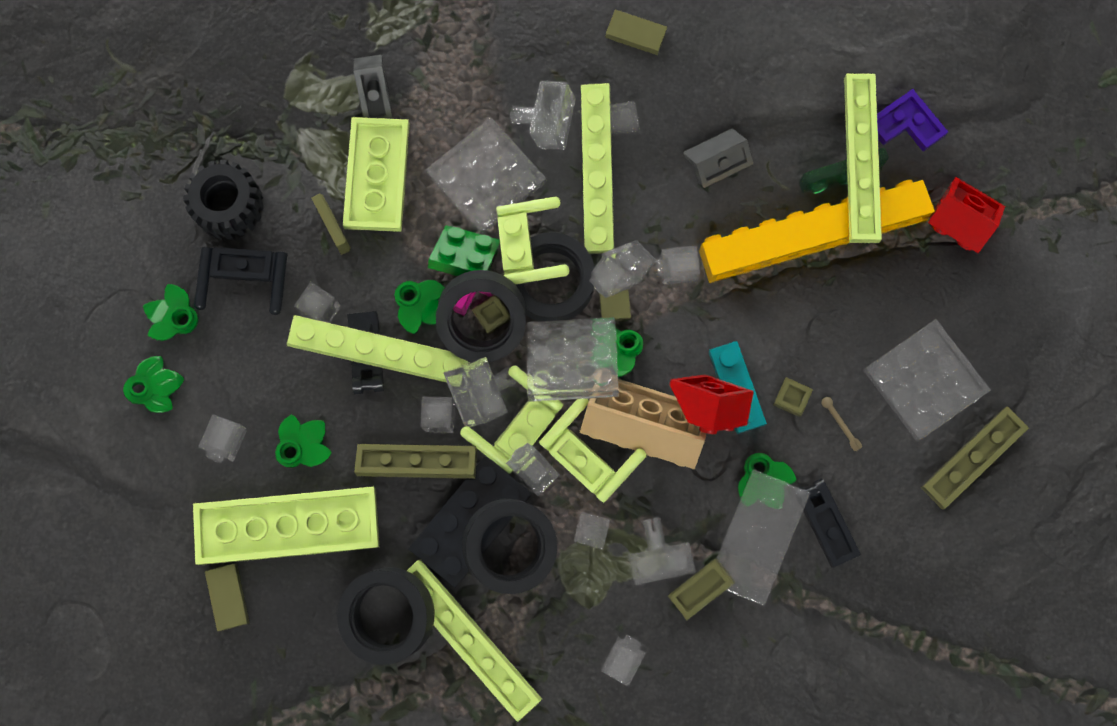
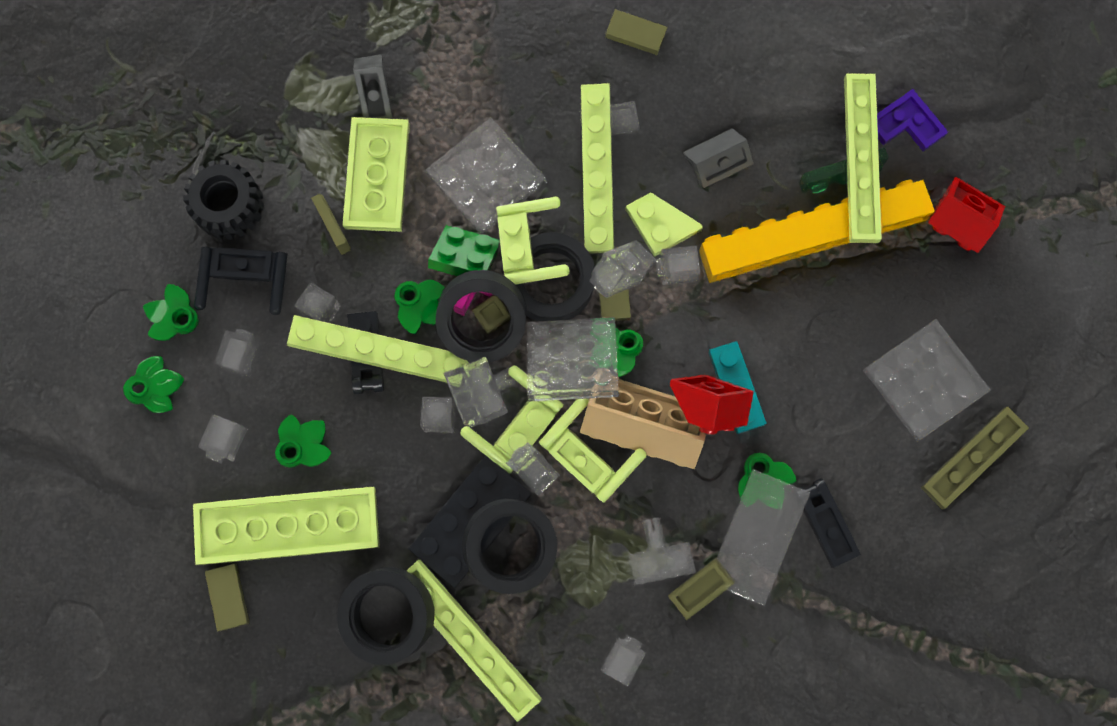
(238, 352): none -> clear brick
(416, 461): olive plate -> none
(550, 116): clear brick -> none
(591, 530): clear plate -> none
(661, 223): none -> yellowish green wing
(793, 397): olive tile -> none
(855, 444): dark tan hinge -> none

